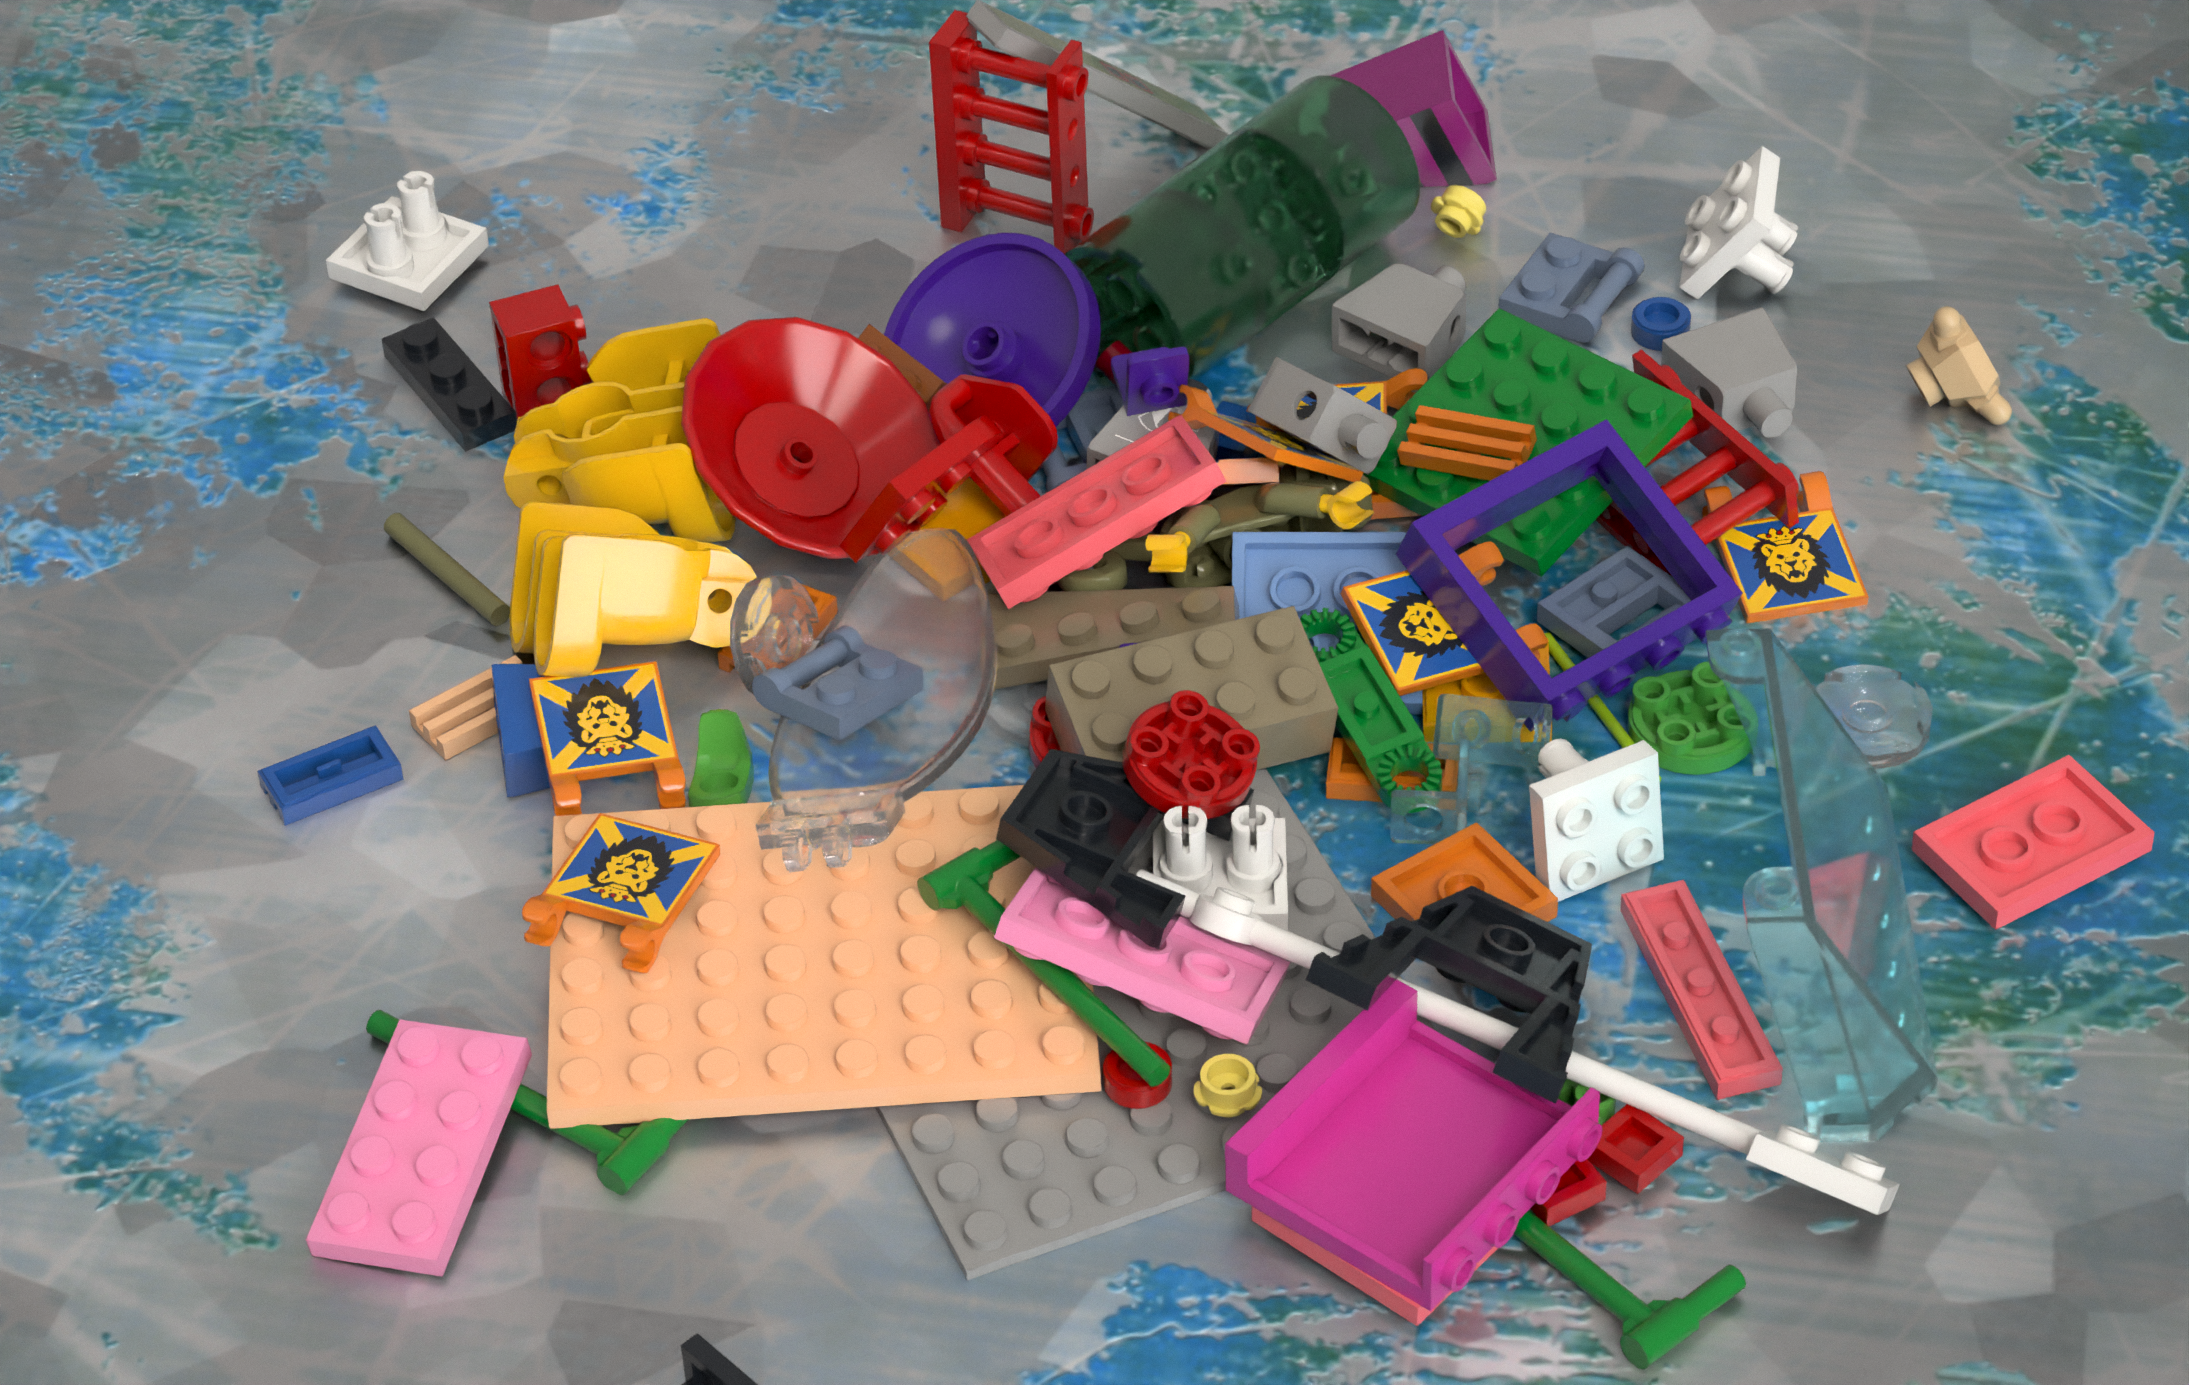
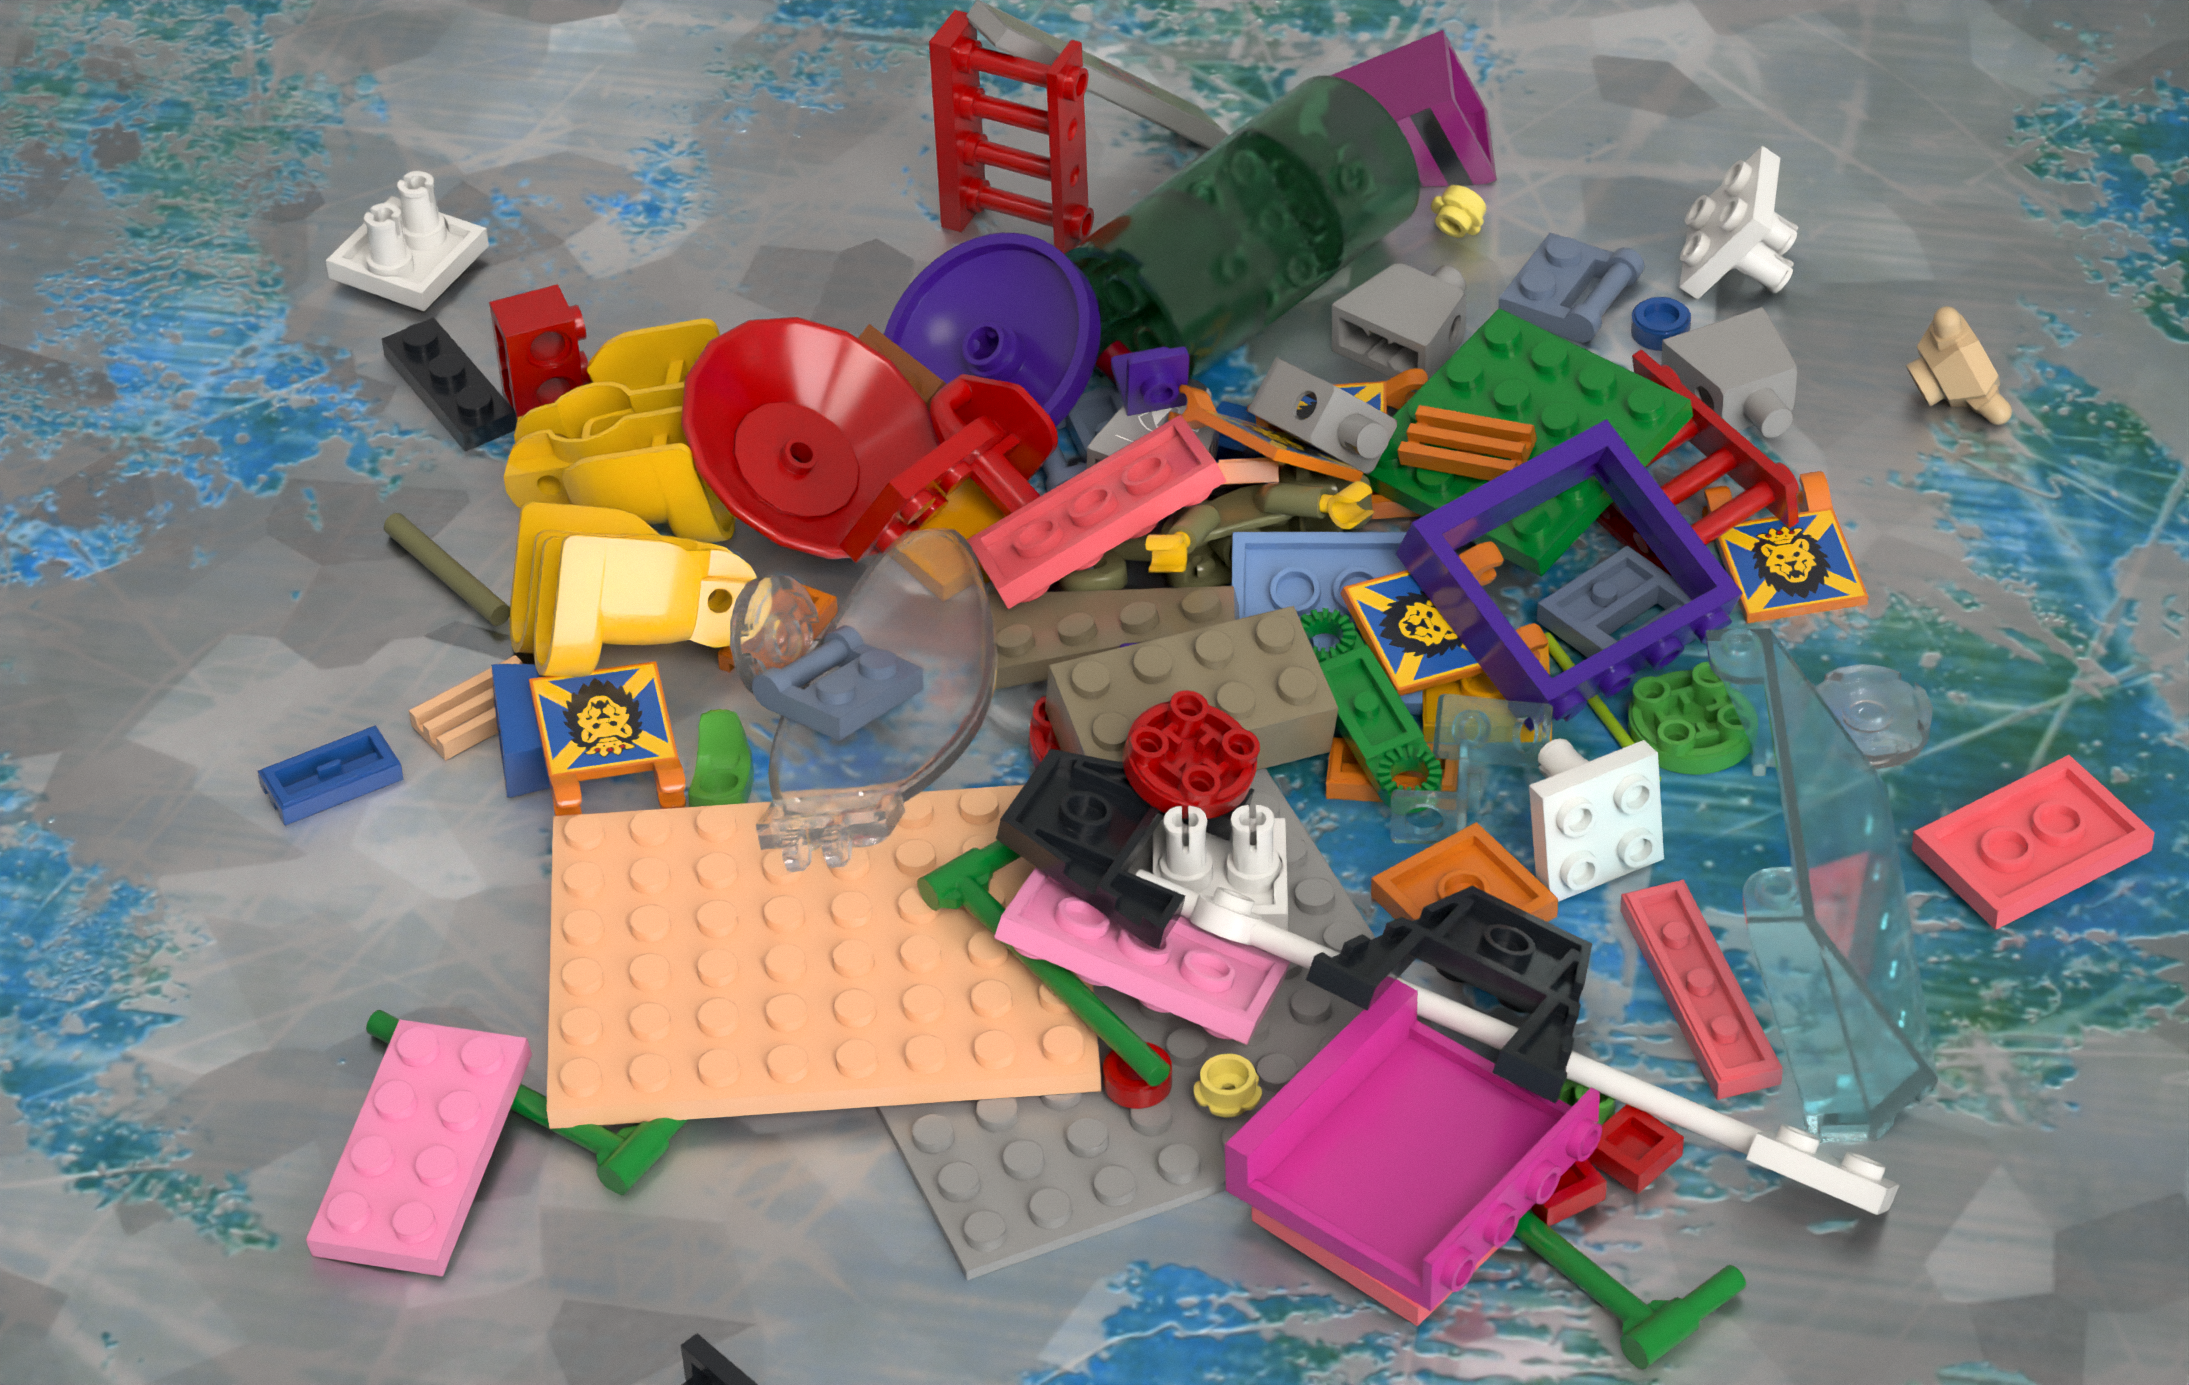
(625, 878): flag -> none

